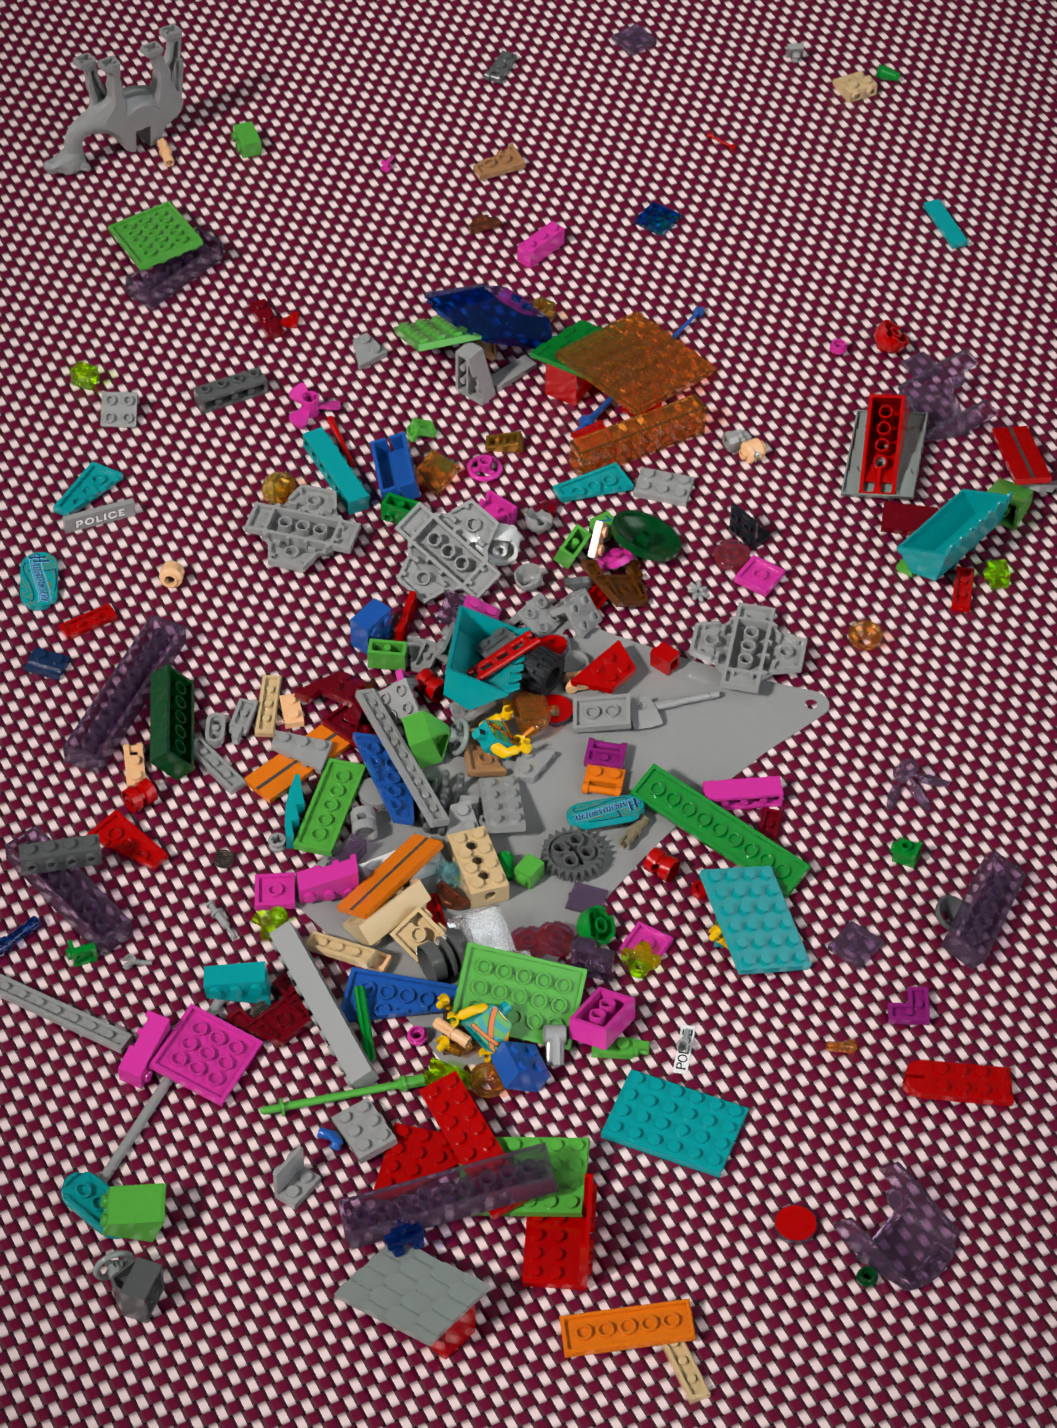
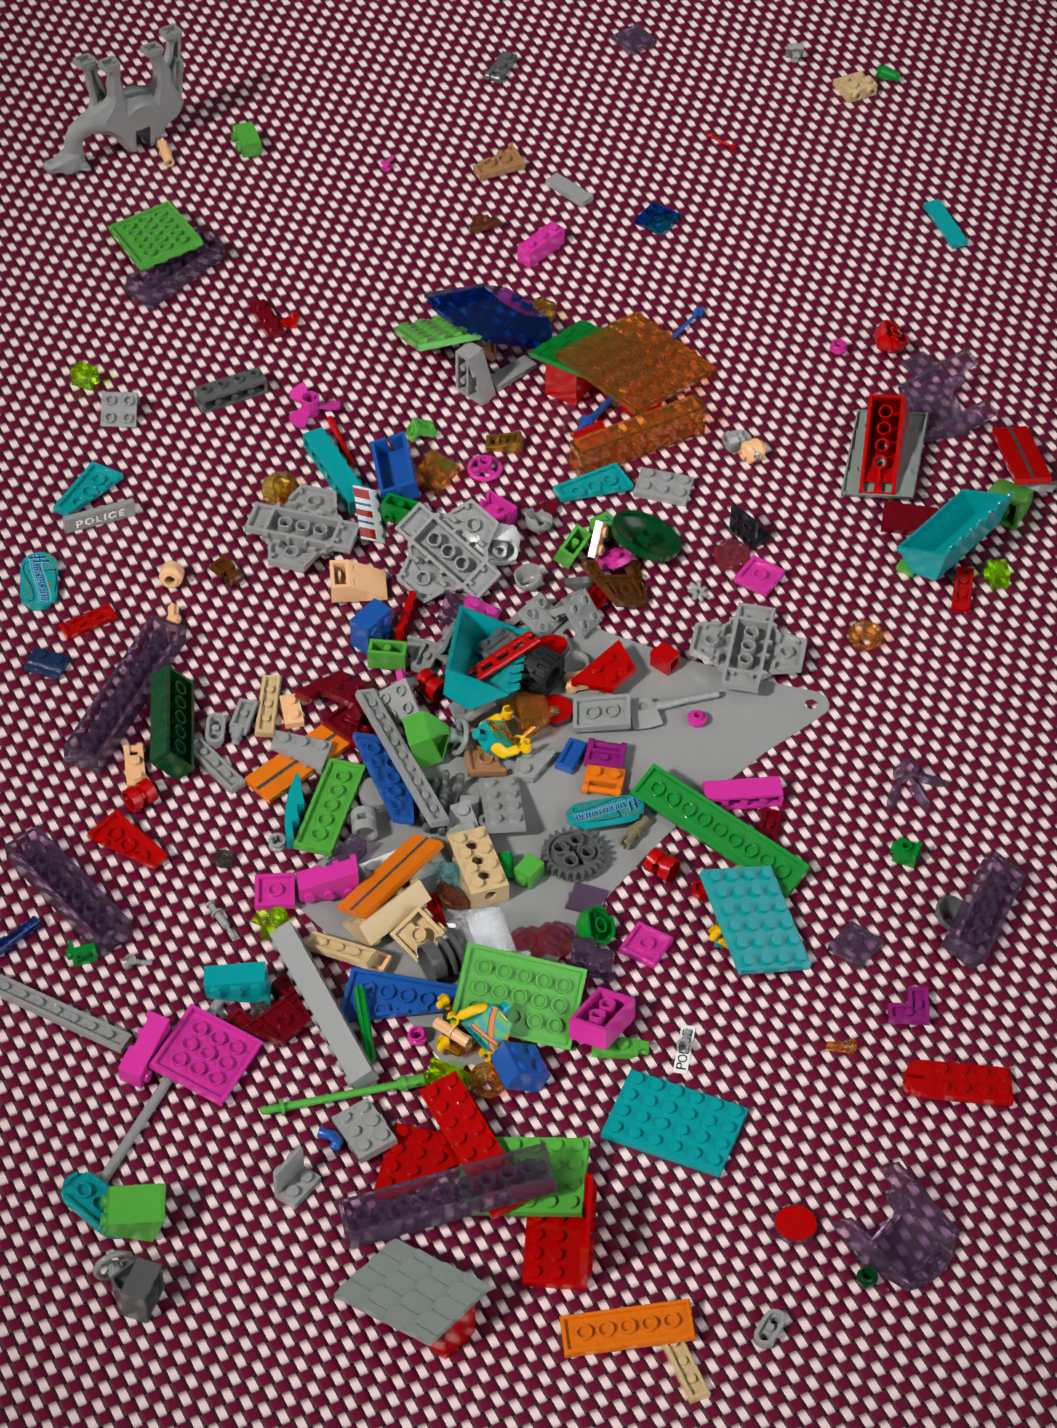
(60, 854): dark grey brick -> none
(173, 613): none -> light nougat axle
(225, 568): none -> reddish brown plate
(356, 582): none -> light nougat slope
(367, 351): light grey wing -> none
(368, 514): none -> sticker
(403, 1235): clear blue hips -> none
(554, 1038): light grey piece -> none
(569, 190): none -> light grey tile
(571, 755): none -> blue tile
(640, 956): clear neon green plate -> none
(696, 718): none -> dark pink plate
(769, 1330): none -> light grey plate

